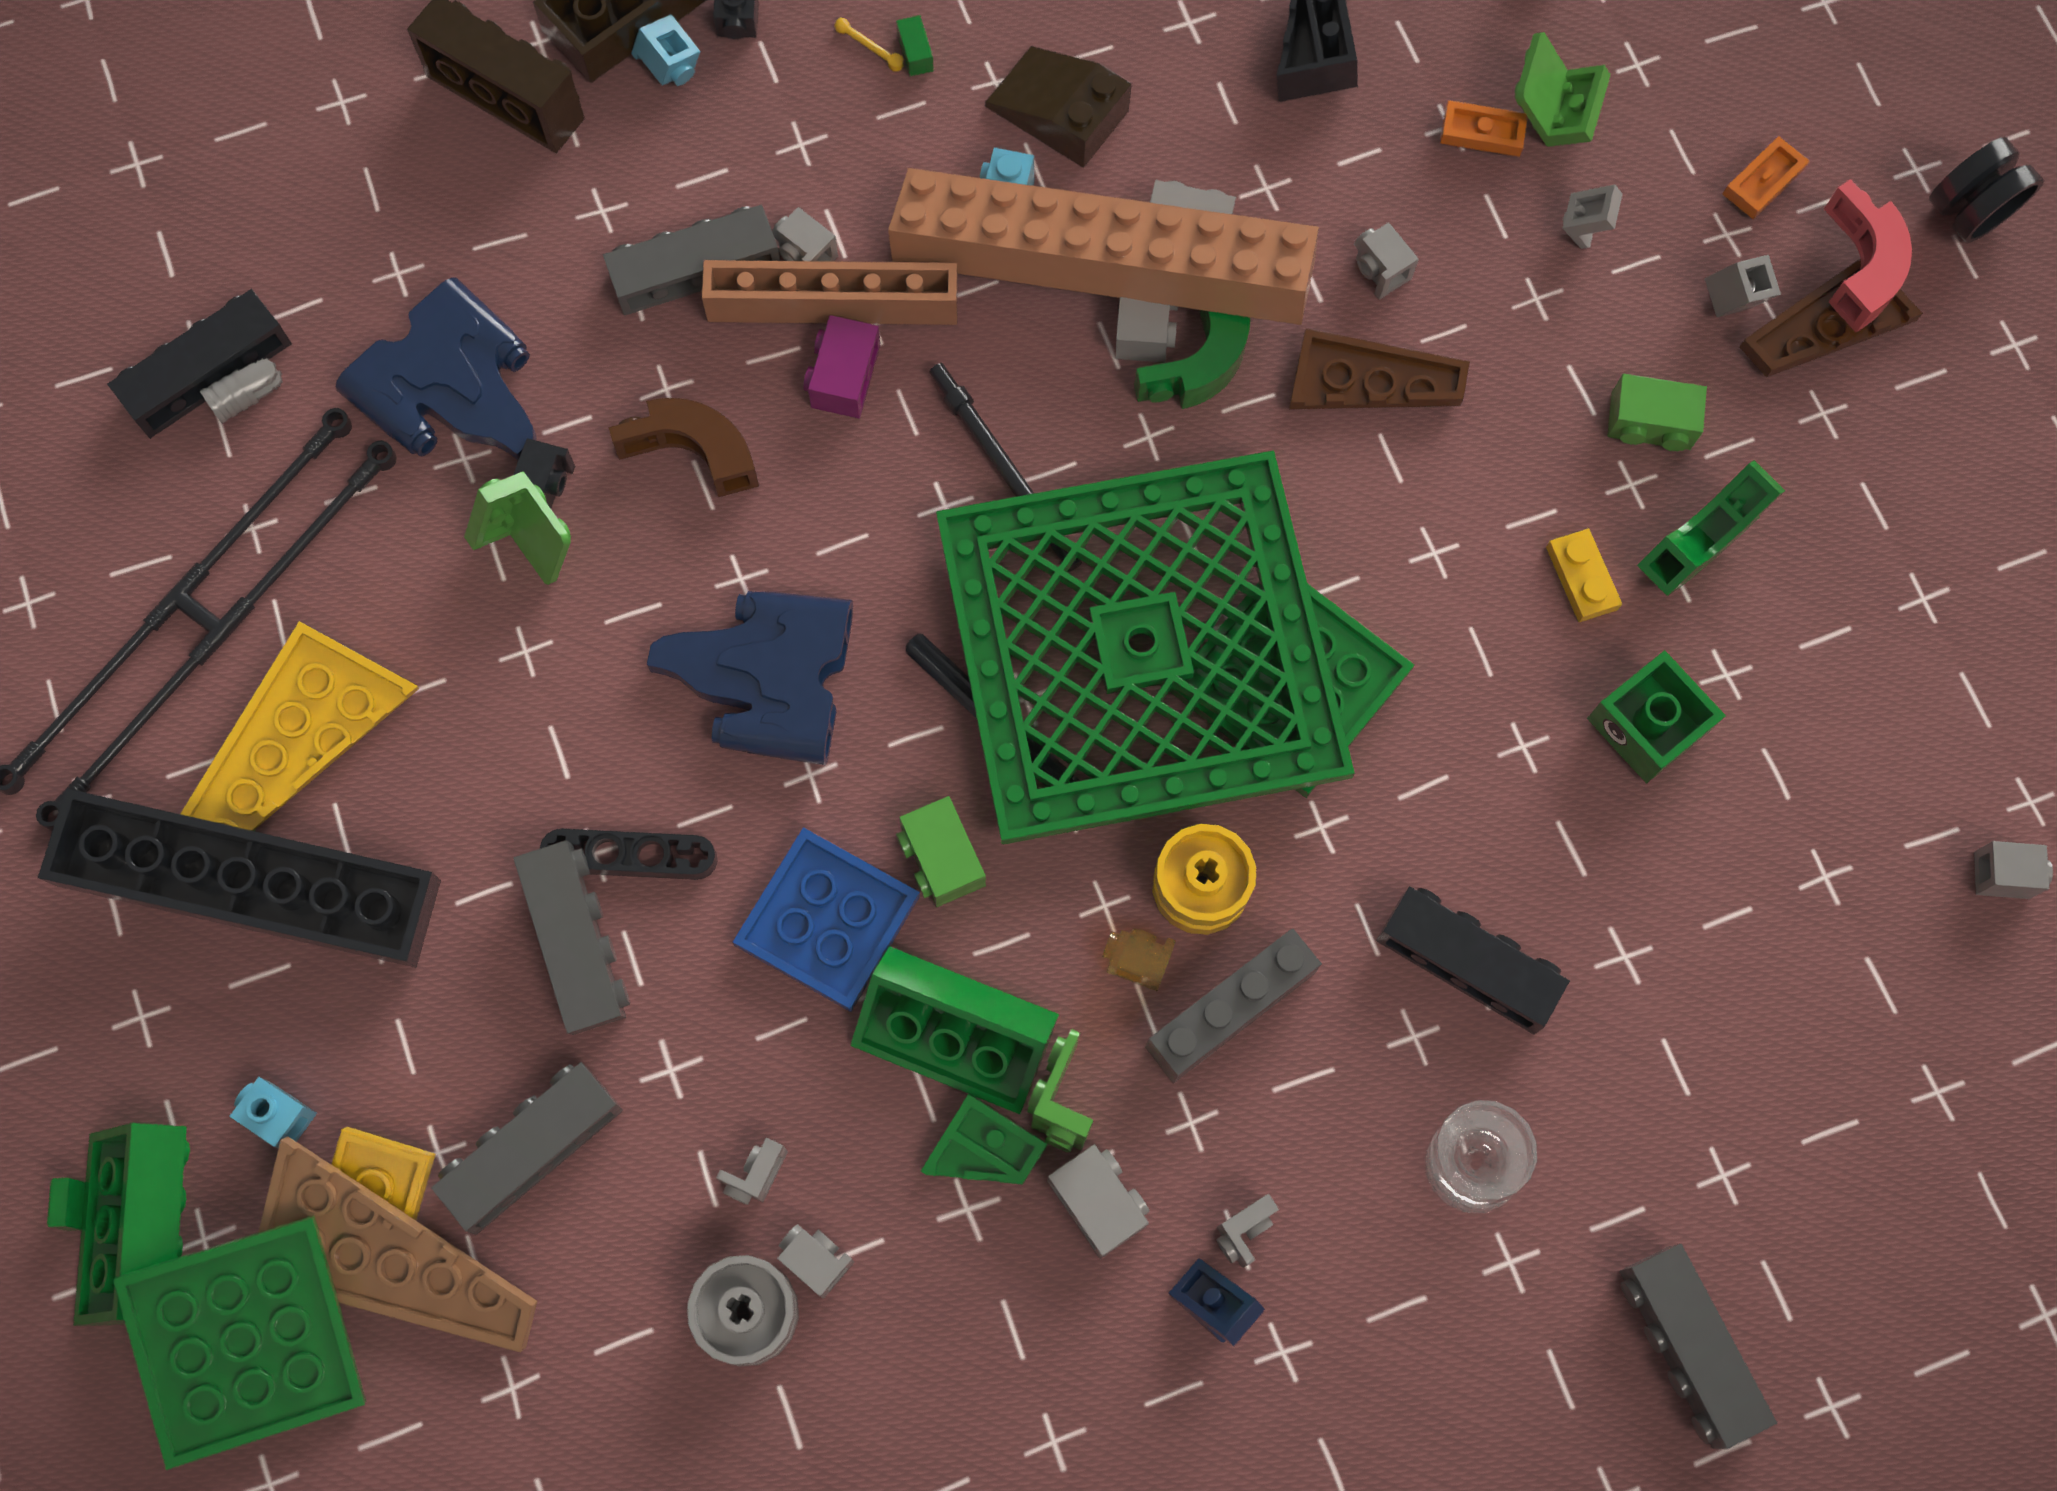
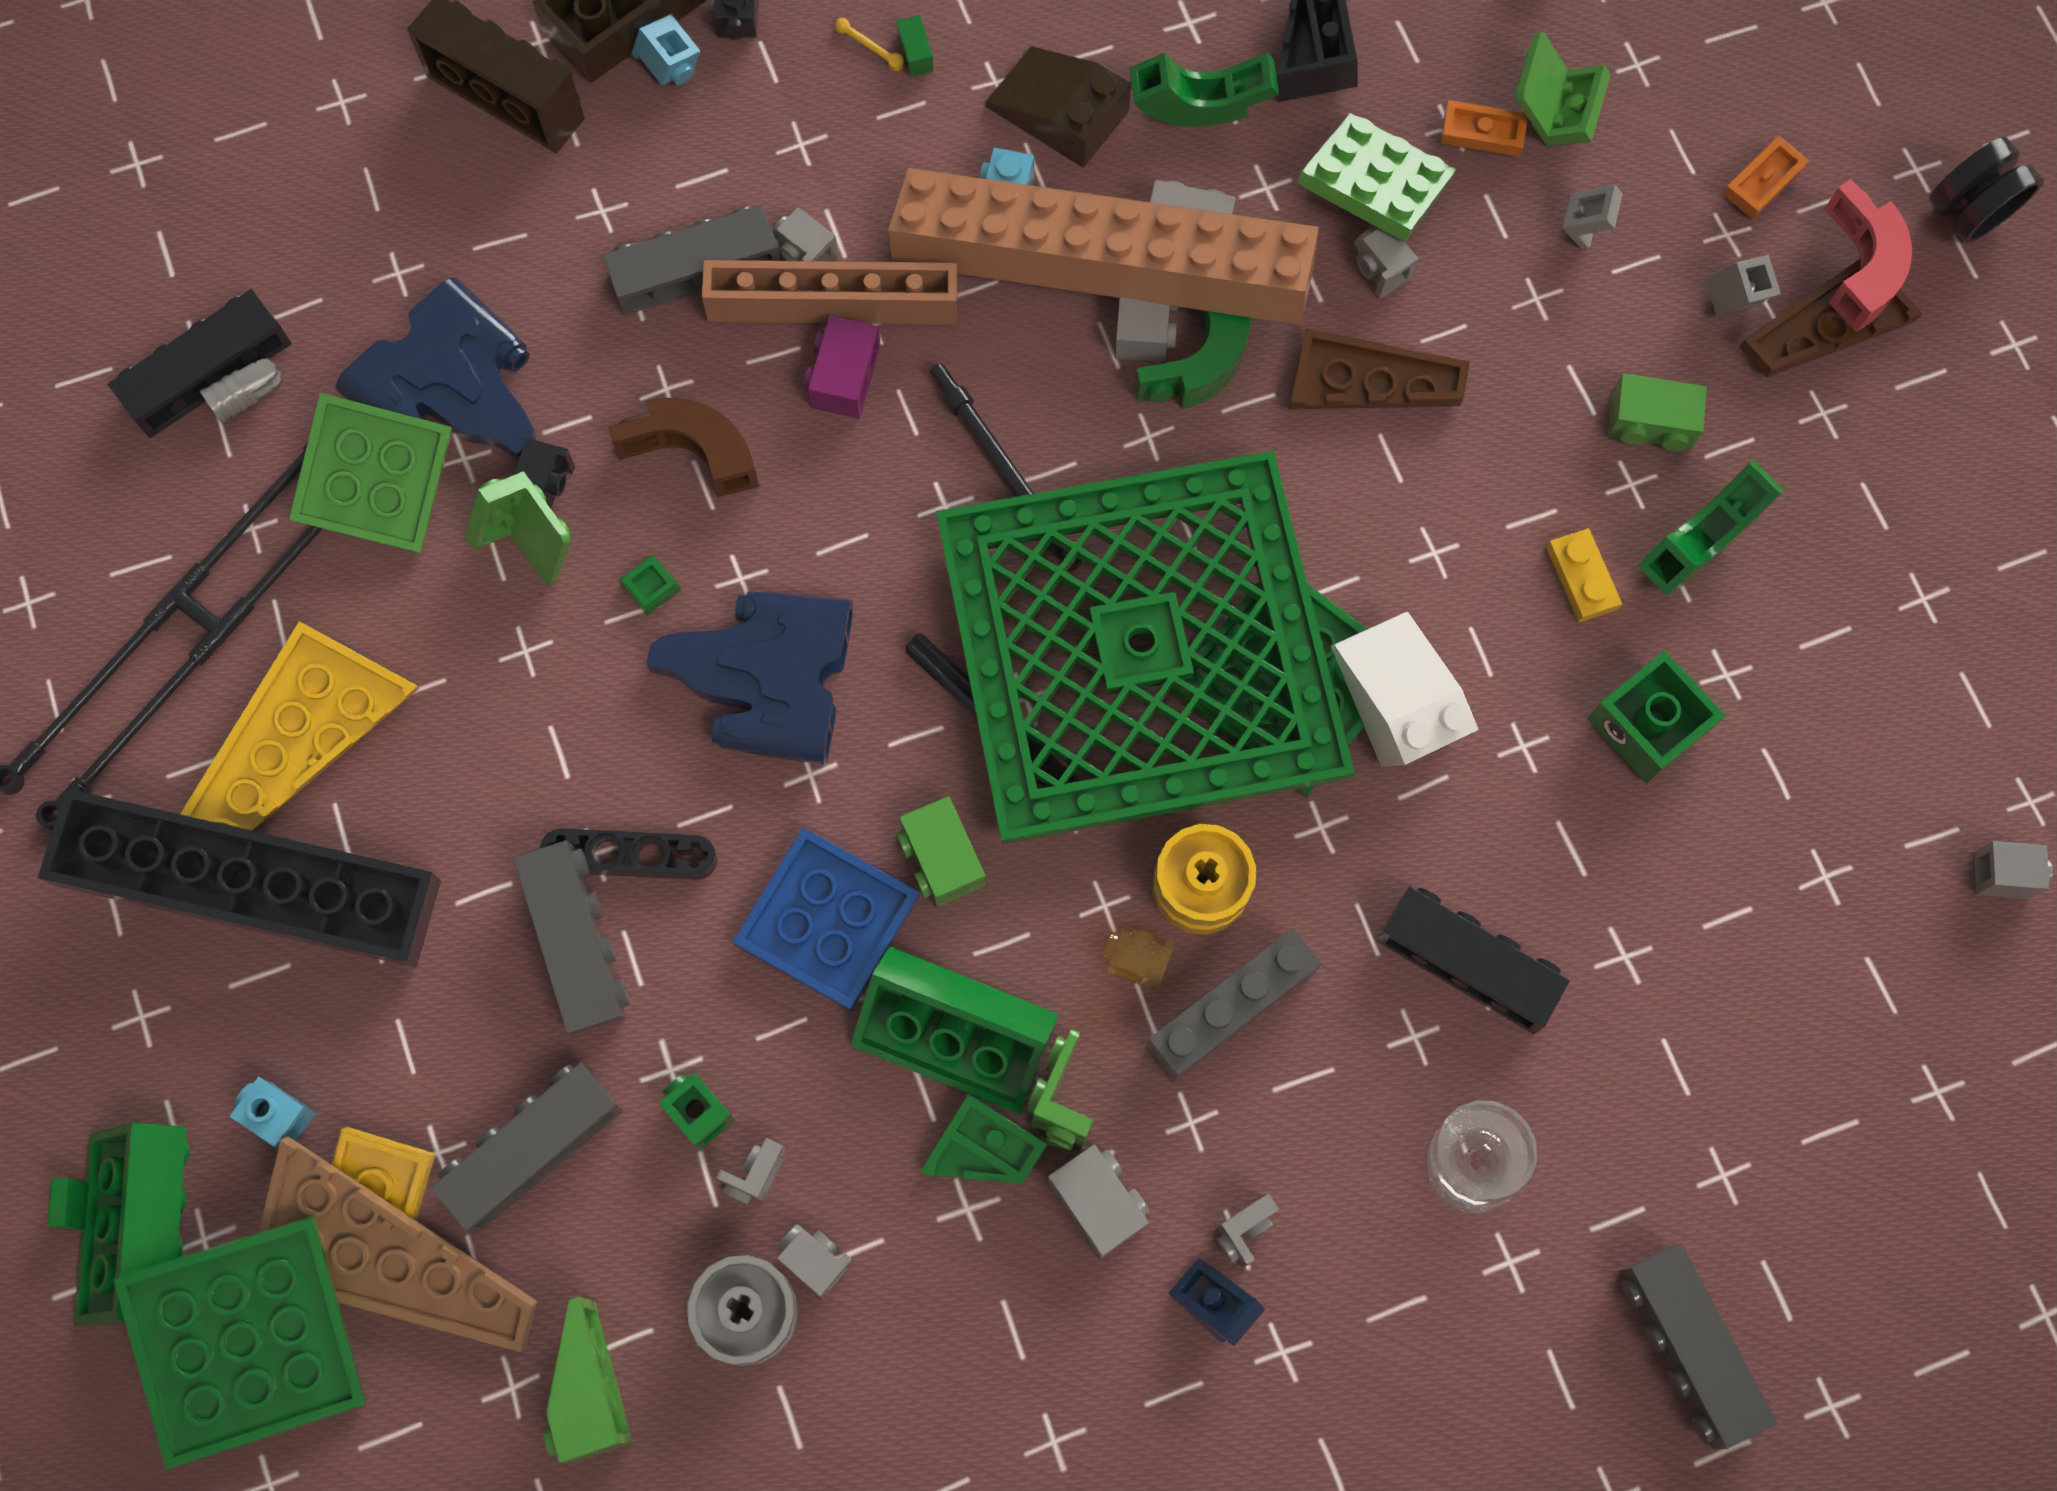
(370, 473): none -> bright green plate
(584, 1398): none -> bright green slope
(650, 584): none -> green tile
(679, 1097): none -> green brick
(1201, 98): none -> green arch
(1377, 177): none -> plate
(1403, 691): none -> white slope

